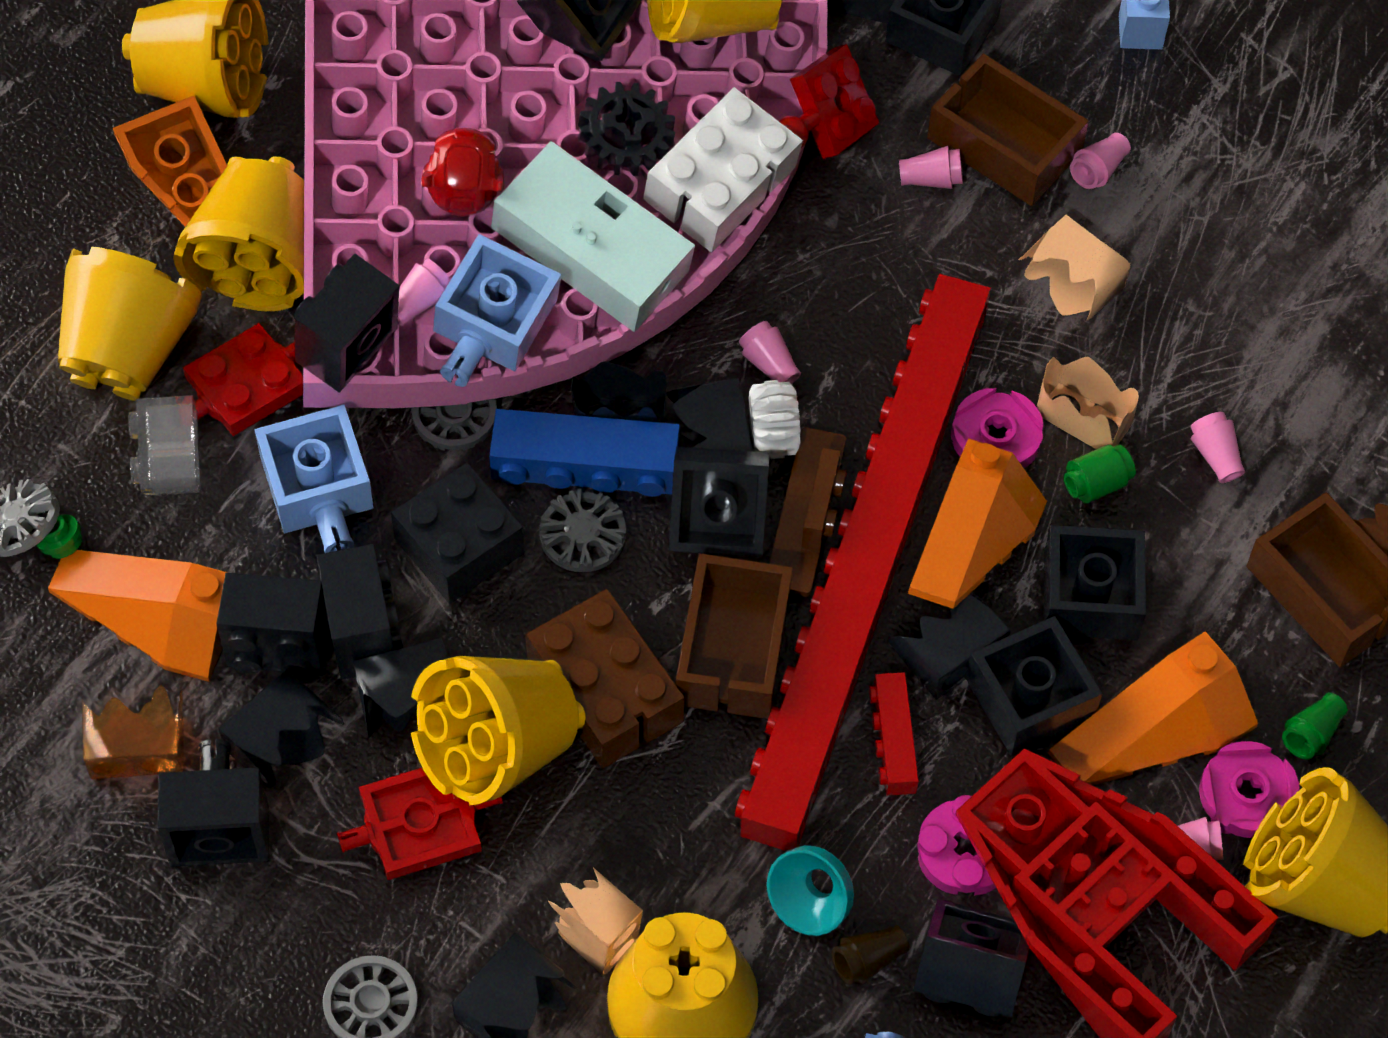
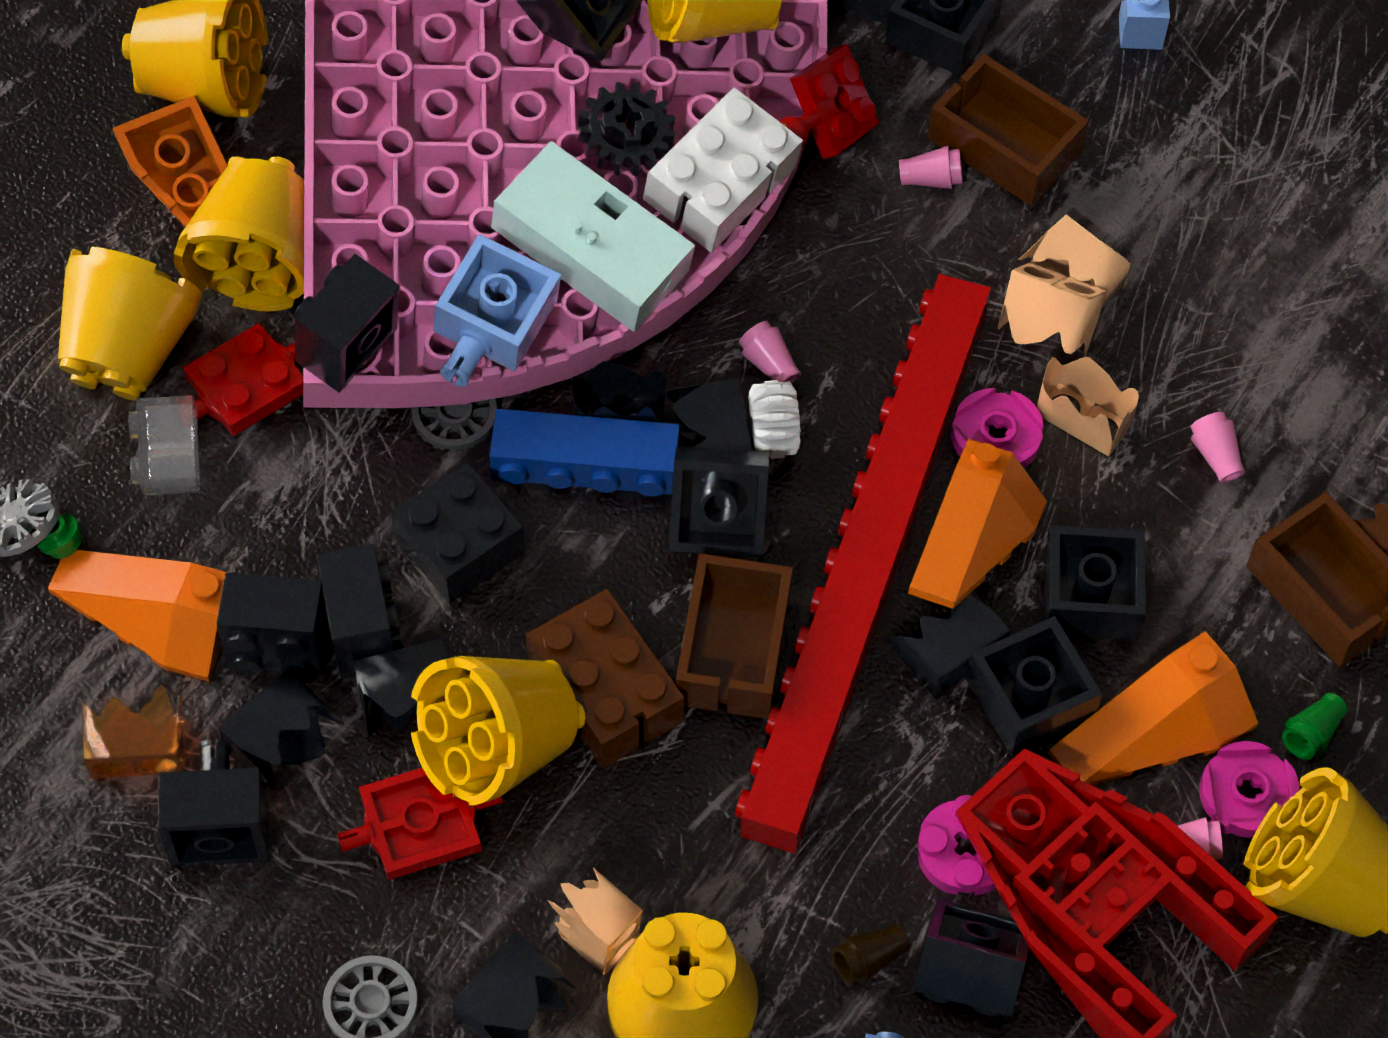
(316, 473): light blue brick -> none
(420, 290): bright pink cone -> none
(463, 172): red helmet -> none
(582, 531): dark grey wheel -> none
(799, 901): teal piece -> none
(808, 504): reddish brown bracket -> none
(895, 734): red piece -> none
(1047, 303): none -> light nougat piece
(1097, 162): bright pink cone -> none
(1099, 473): green brick -> none

